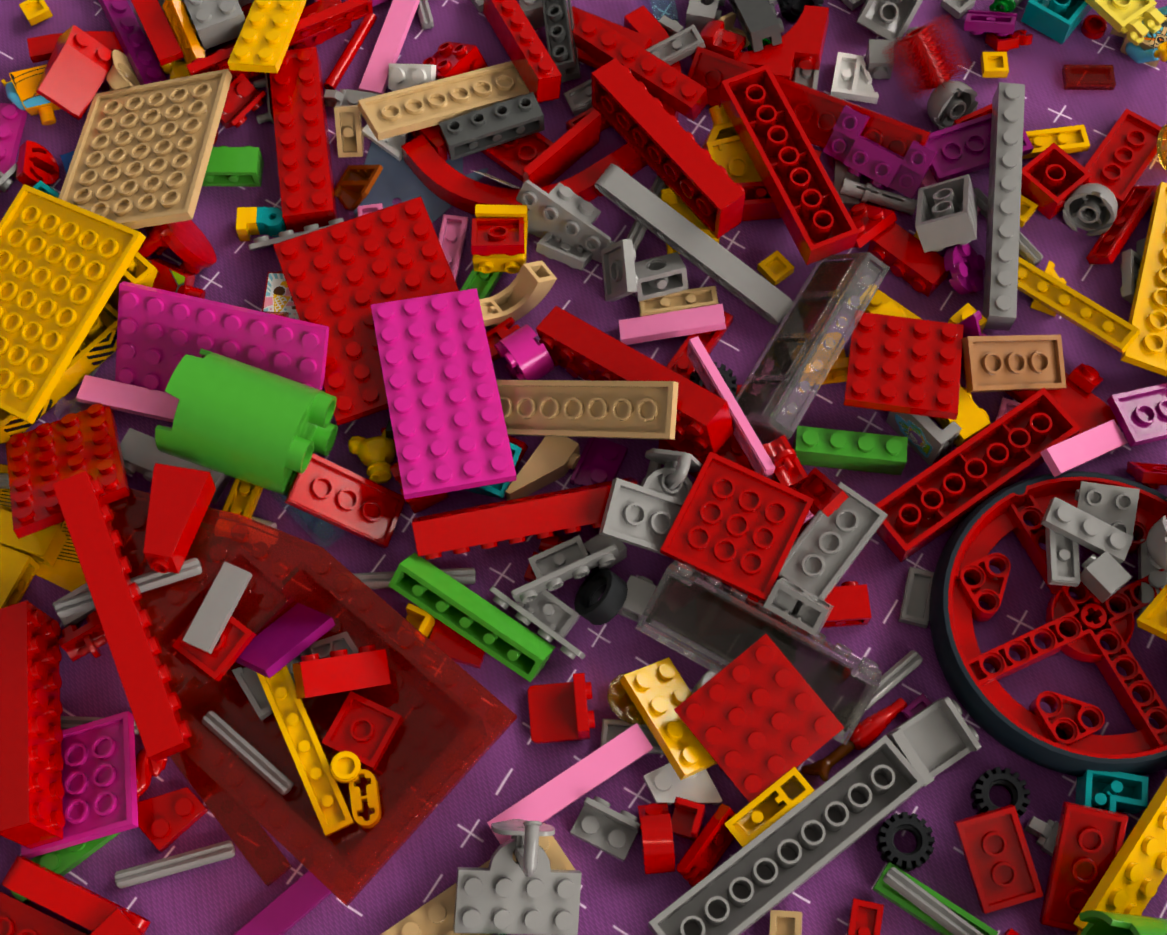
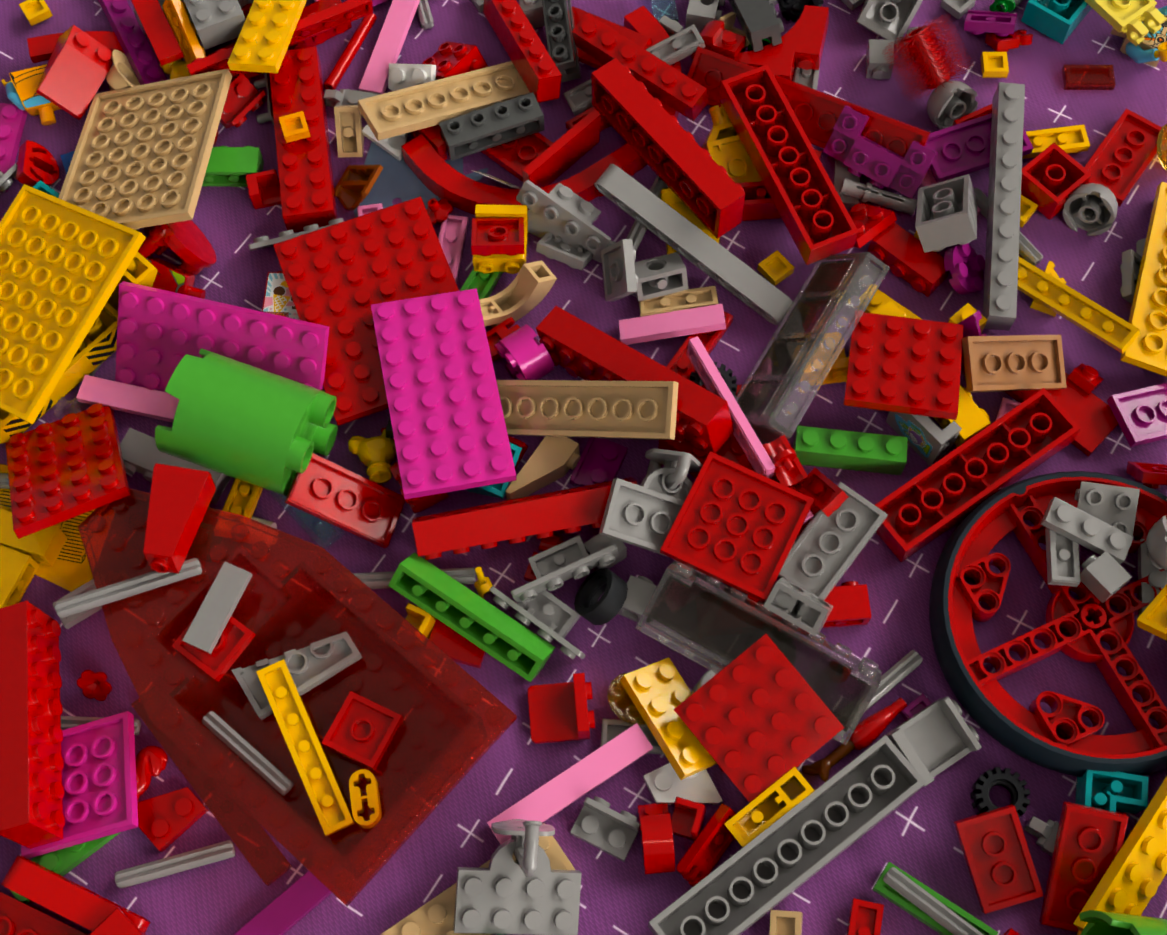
(85, 639): red hips -> none
(94, 685): none -> red plant
(121, 616): red brick -> none
(259, 222): leg -> none
(264, 189): none -> red panel
(285, 640): magenta tile -> none
(294, 127): none -> light orange plate
(341, 672): red brick -> none
(345, 767): yellow tile -> none
(438, 210): none -> red plant
(483, 583): none -> yellow hand
(852, 79): white wing -> none
(916, 598): light grey tile -> none
(917, 828): black tyre -> none
(1083, 448): bright pink tile -> none
(1094, 27): red tile -> none
(1126, 221): red tile -> none

